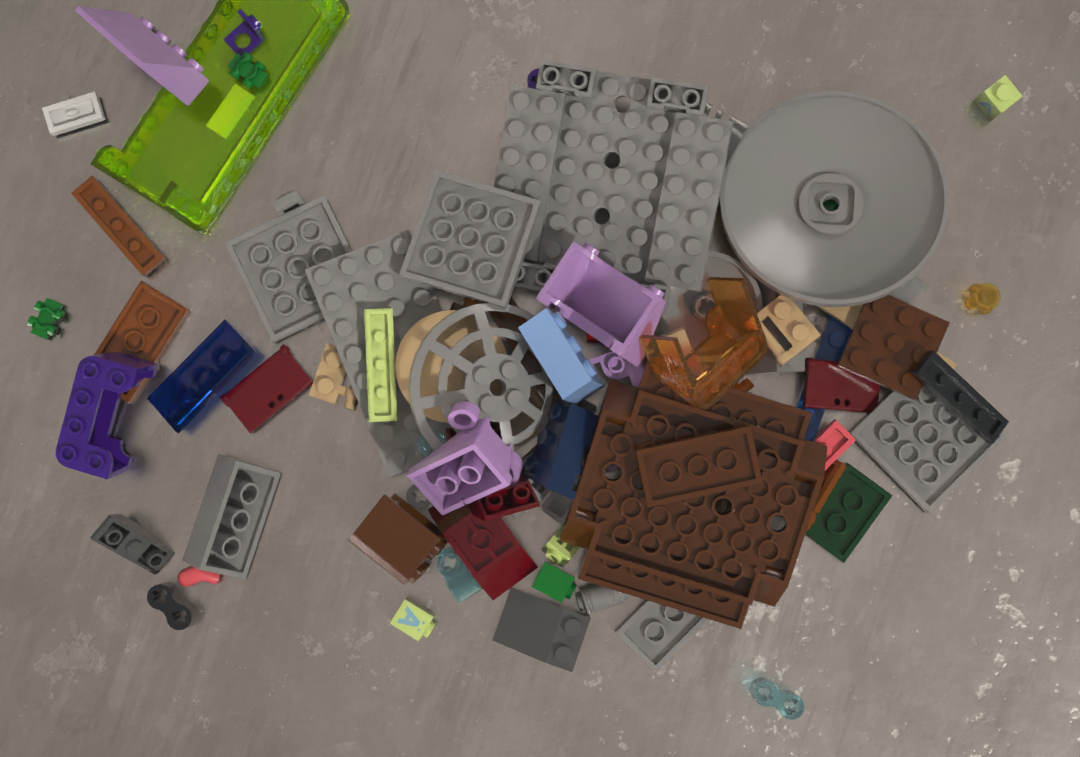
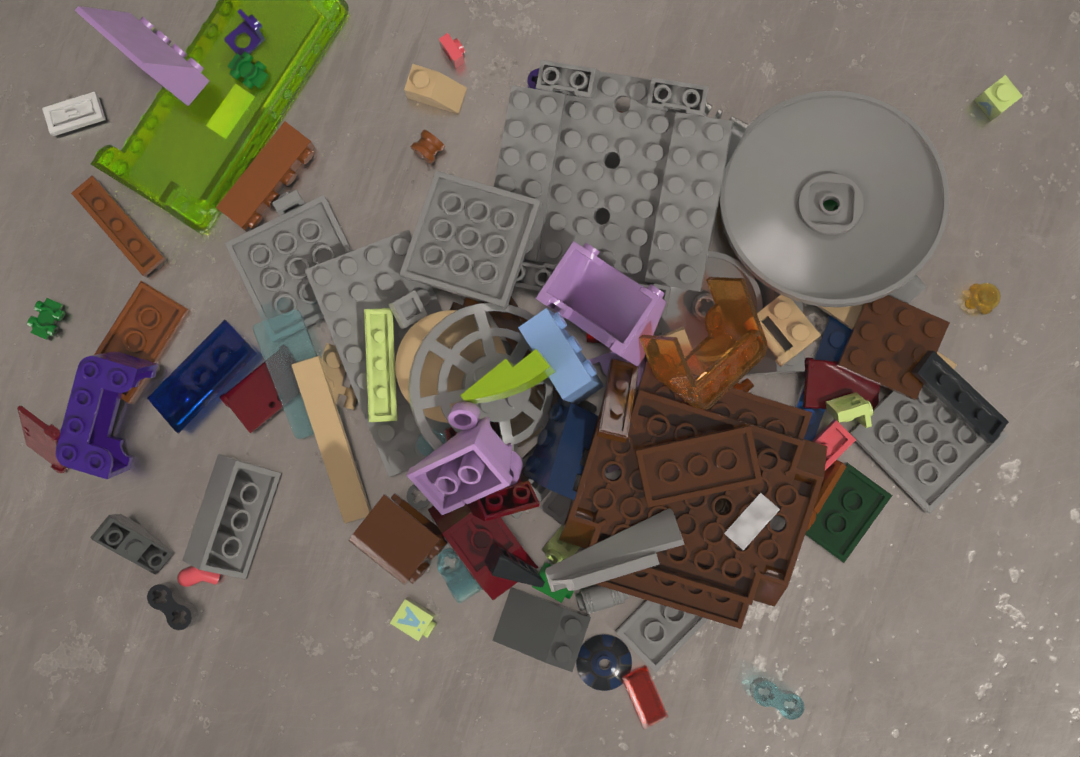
(41, 438): none -> dark red door
(266, 177): none -> dark orange brick
(282, 343): none -> clear light blue piece
(331, 439): none -> tan tile
(408, 309): none -> light grey plate
(427, 146): none -> dark orange wheel
(434, 89): none -> tan slope
(453, 50): none -> coral plate
(509, 380): none -> lime slope
(510, 567): none -> black slope
(598, 648): none -> dish
(617, 555): none -> light grey wedge
(618, 401): none -> reddish brown tile
(644, 697): none -> clear red tile
(752, 521): none -> flat silver sticker
(850, 408): none -> yellowish green bracket

